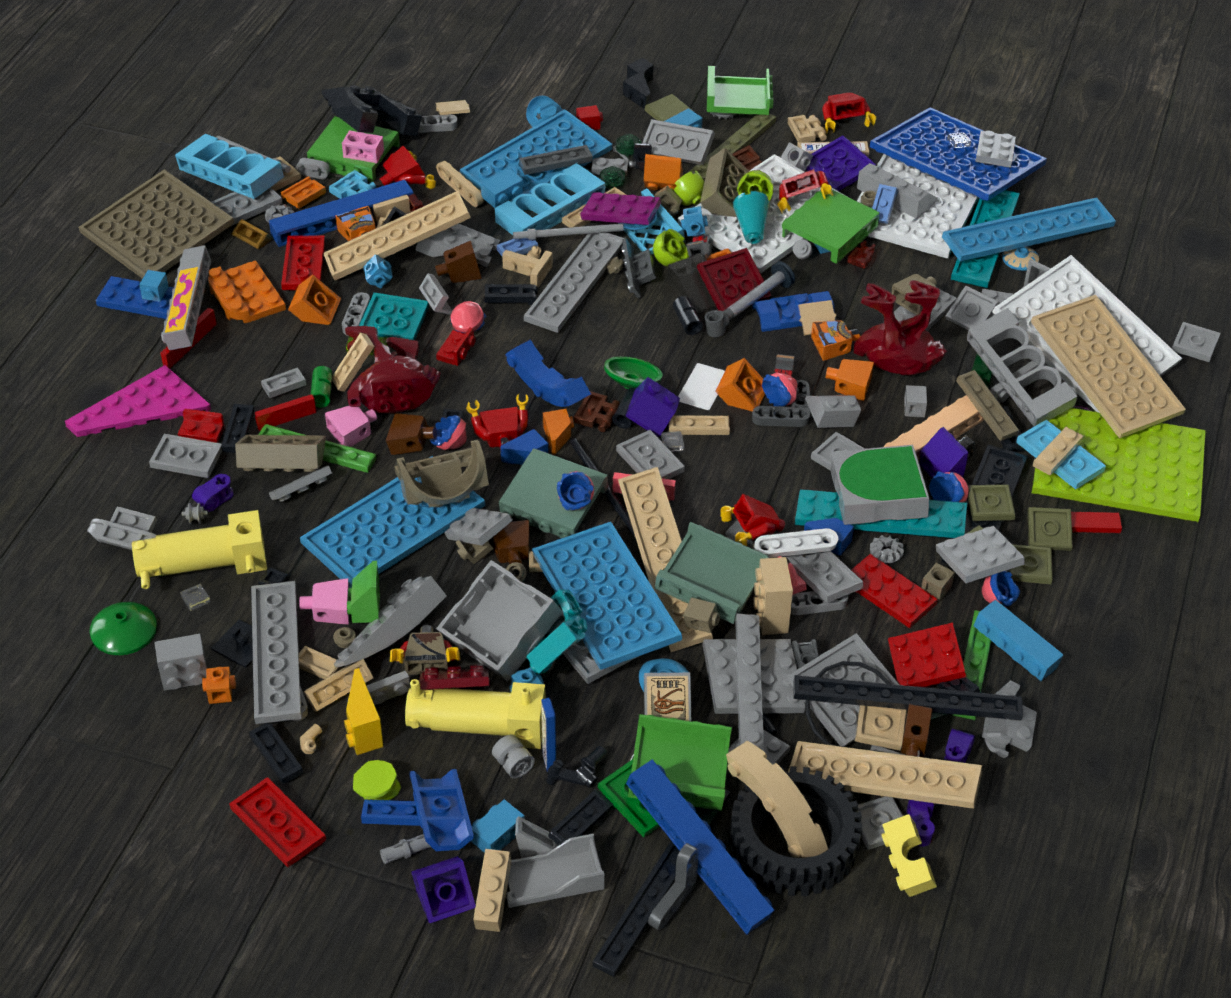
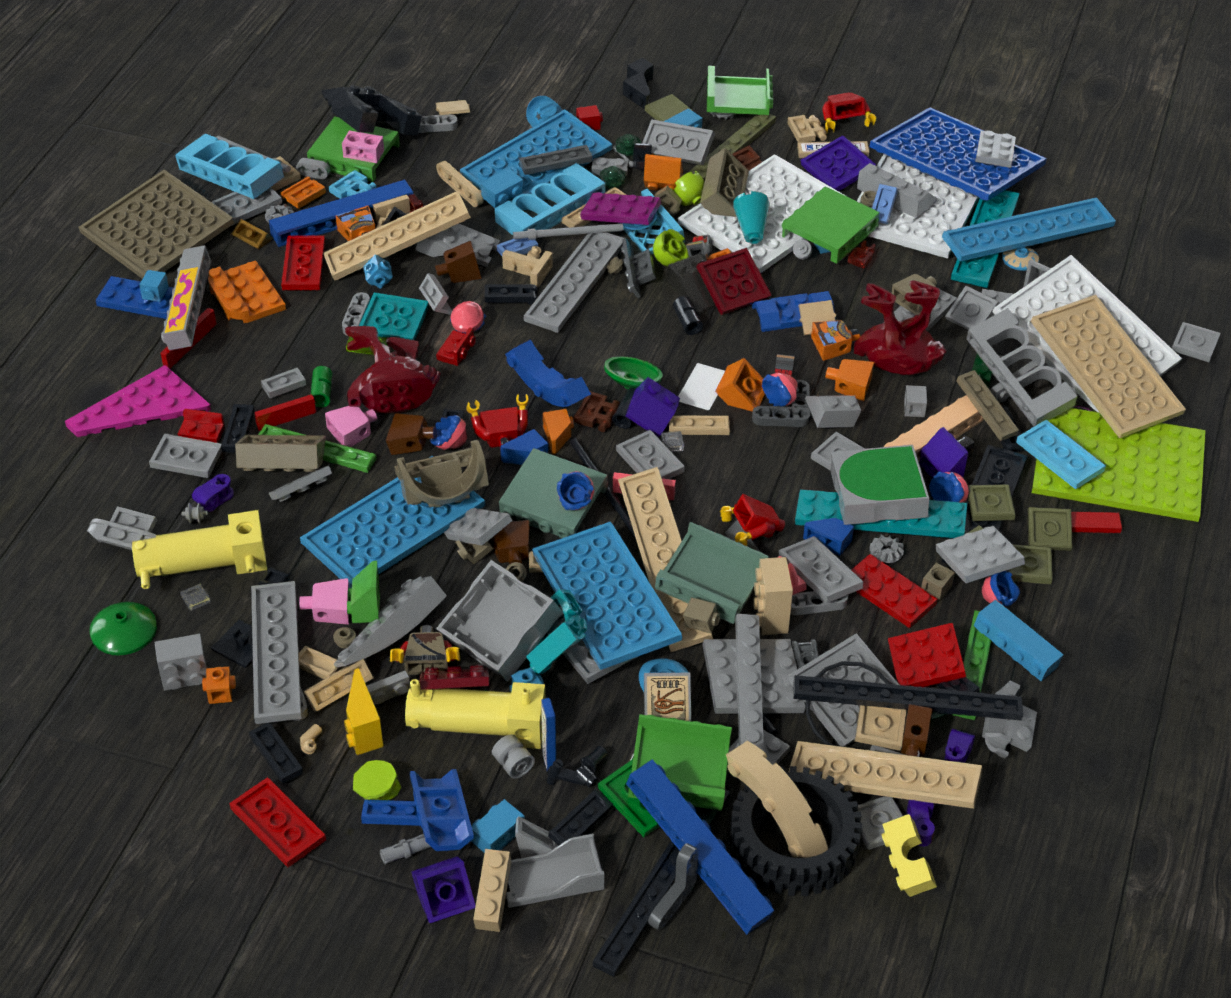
(314, 302): orange slope -> none
(352, 362): tan plate -> none
(404, 166): red torso -> none
(694, 221): dark azure brick -> none
(718, 320): piece -> none
(756, 181): lime cylinder -> none
(797, 156): light grey brick -> none
(797, 542): white plate -> none
(800, 184): red torso -> none
(959, 140): clear tile -> none
(1058, 451): tan plate -> none

